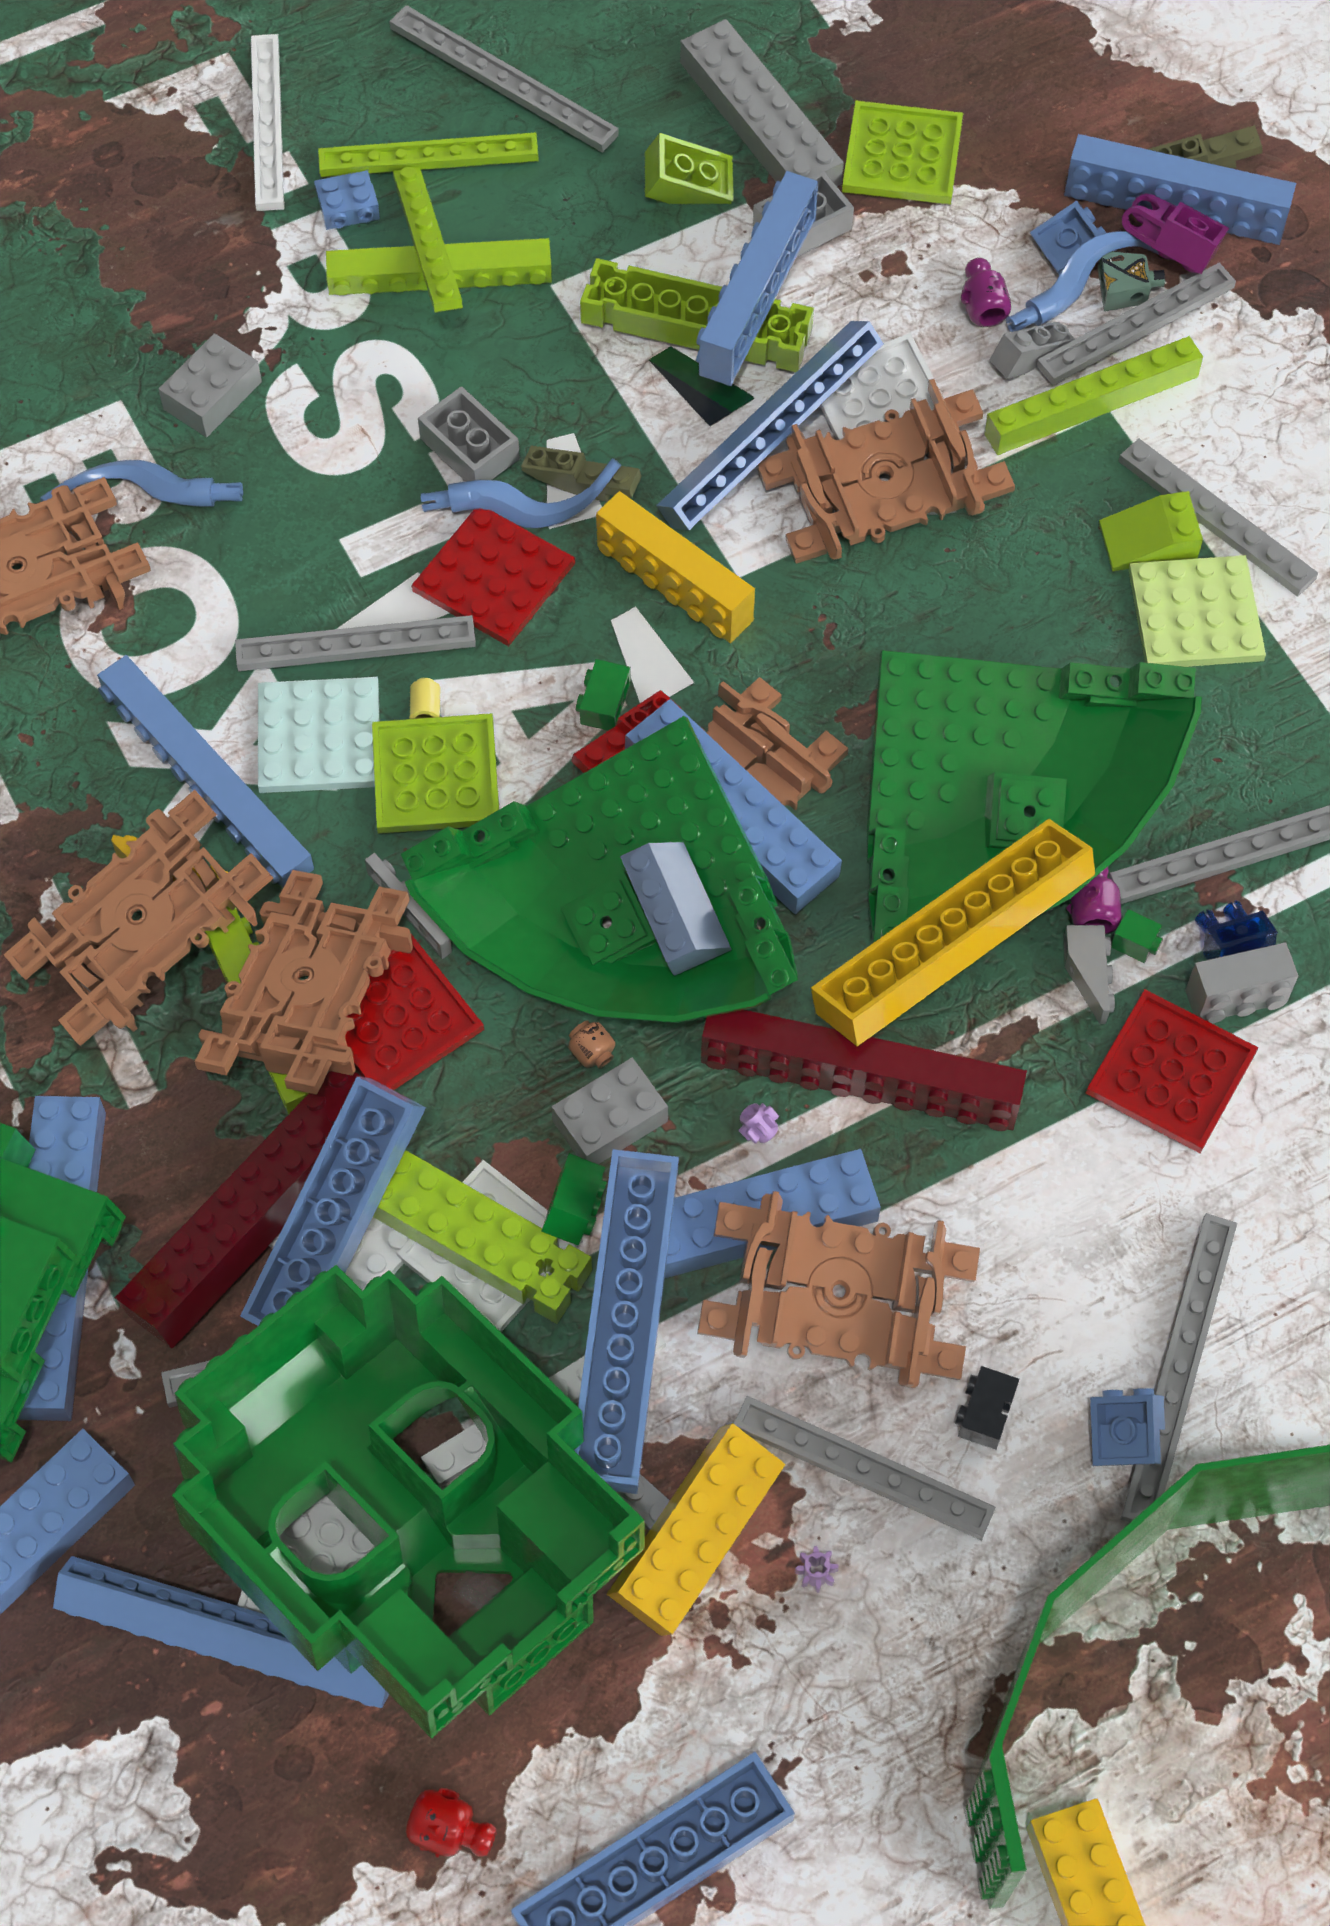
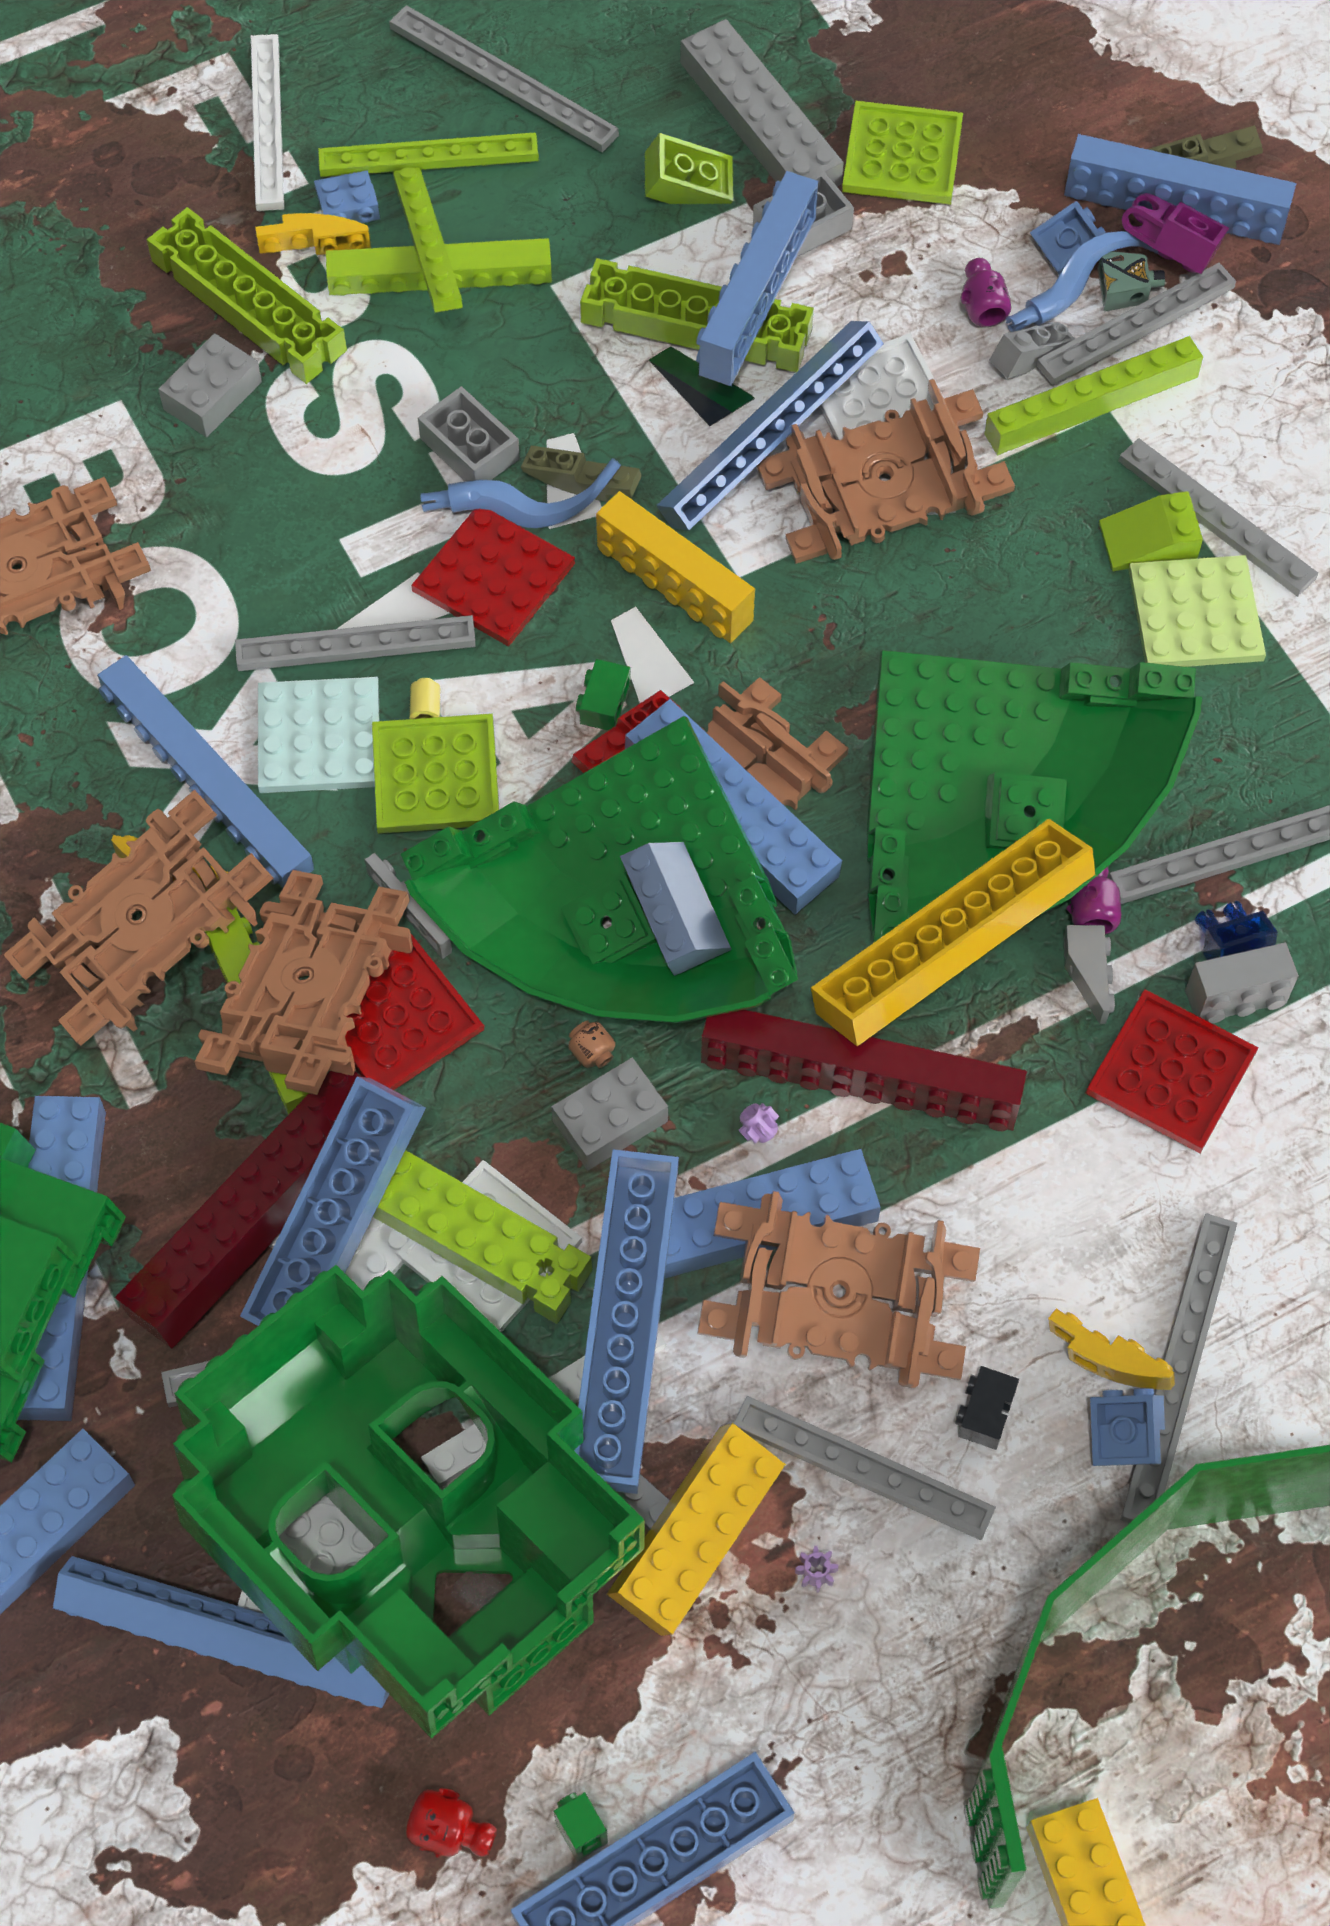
(159, 483): medium blue animal -> none
(247, 295): none -> lime brick
(313, 230): none -> yellow slope
(575, 1200): green brick -> none
(580, 1825): none -> green brick
(1120, 1362): none -> yellow slope
(1137, 936): green brick -> none

